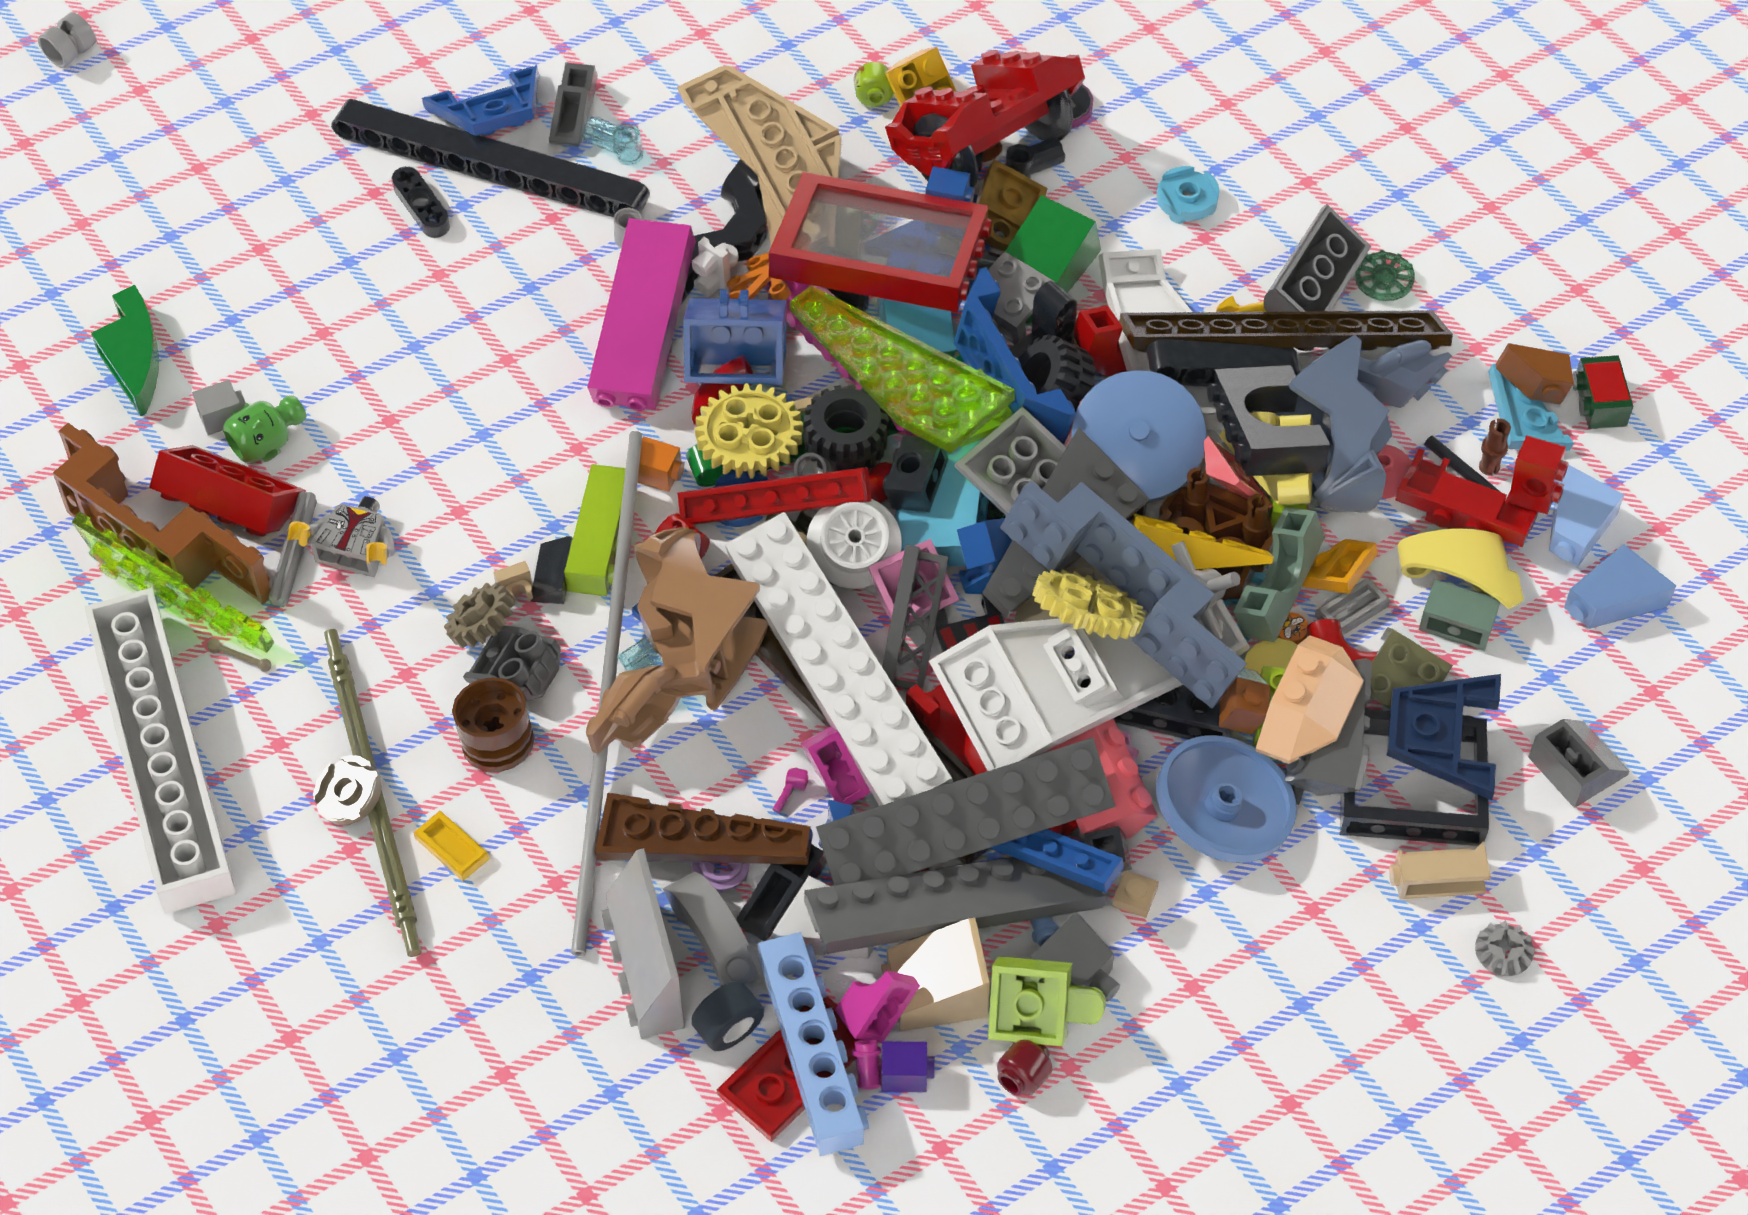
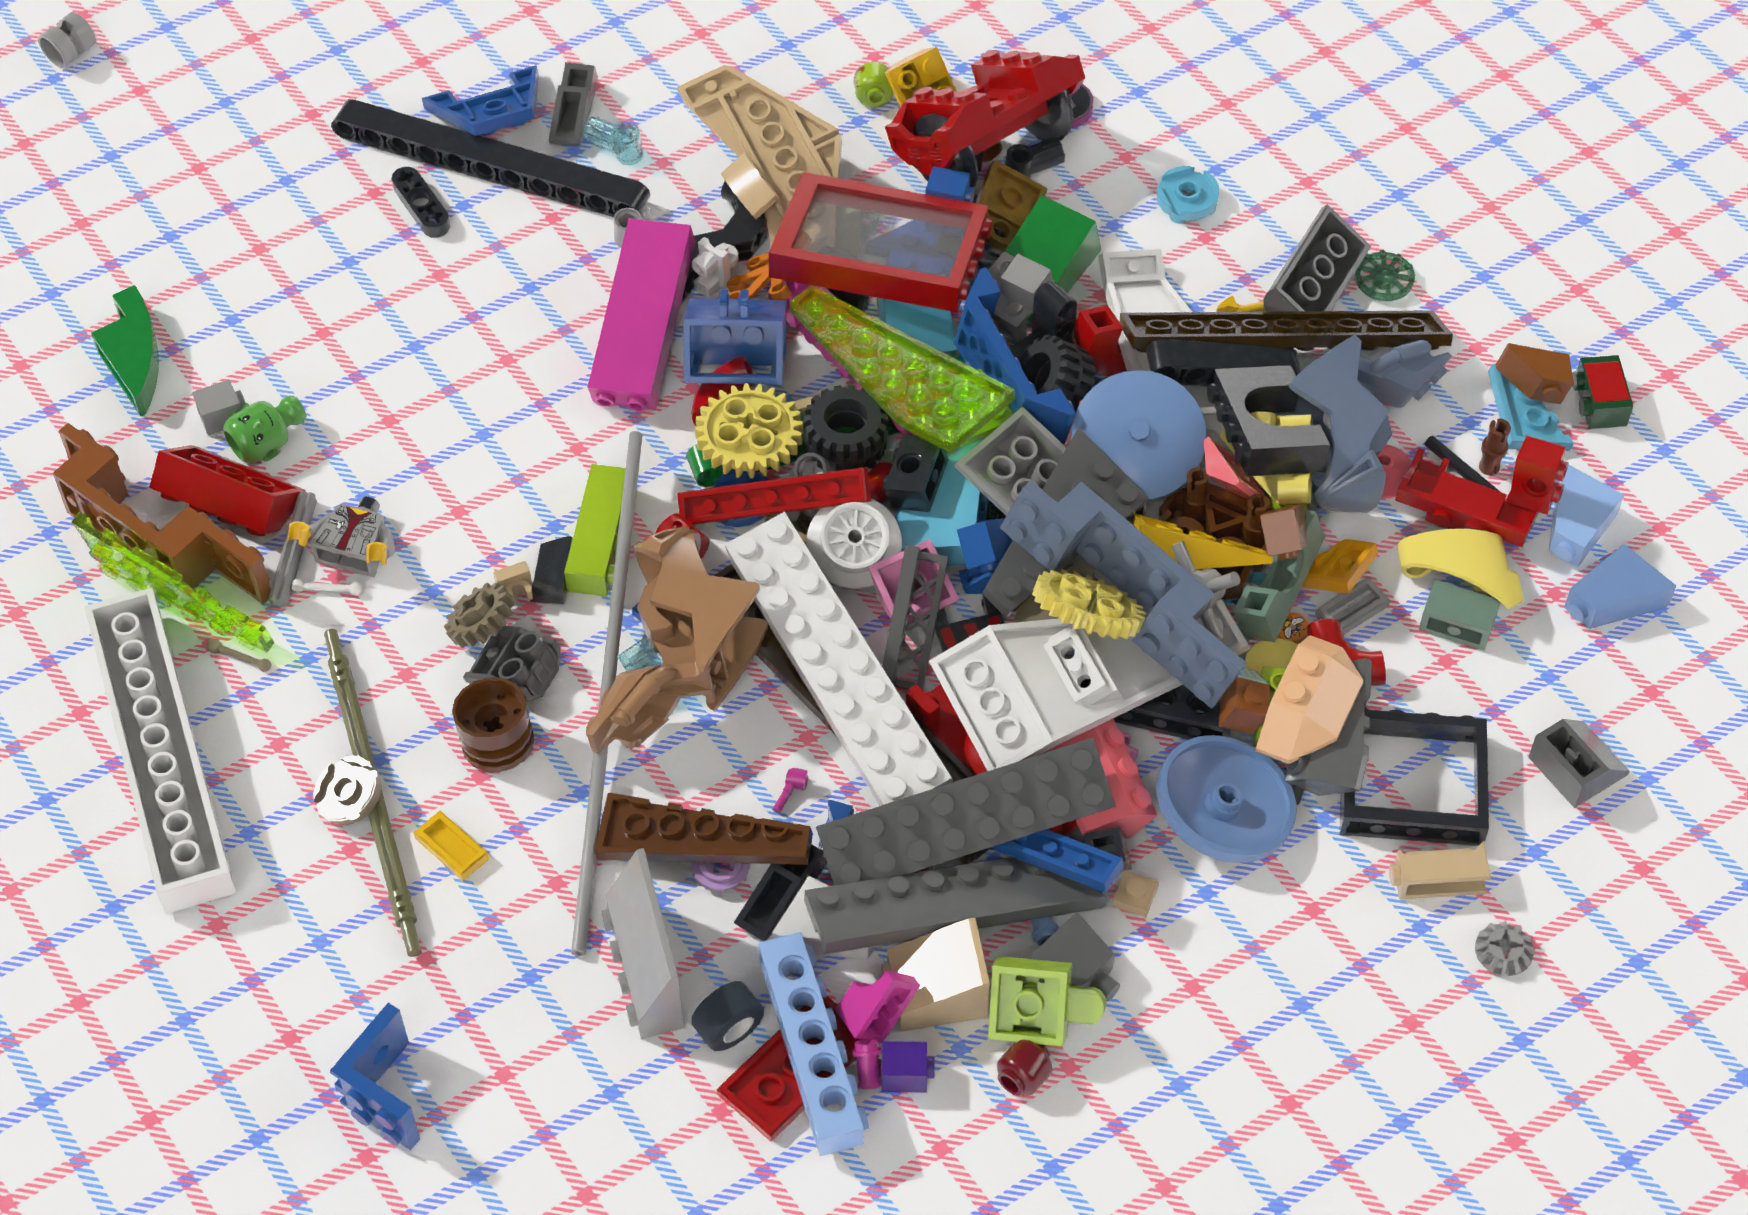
(299, 585): none -> white hinge
(361, 1069): none -> blue bracket
(659, 464): orange brick -> none
(712, 922): light grey arch -> none
(749, 185): none -> tan slope
(835, 766): dark pink arch -> none
(1023, 280): none -> light grey brick
(1284, 531): none -> slope
(1403, 664): olive bracket -> none
(1428, 729): dark blue wing -> none

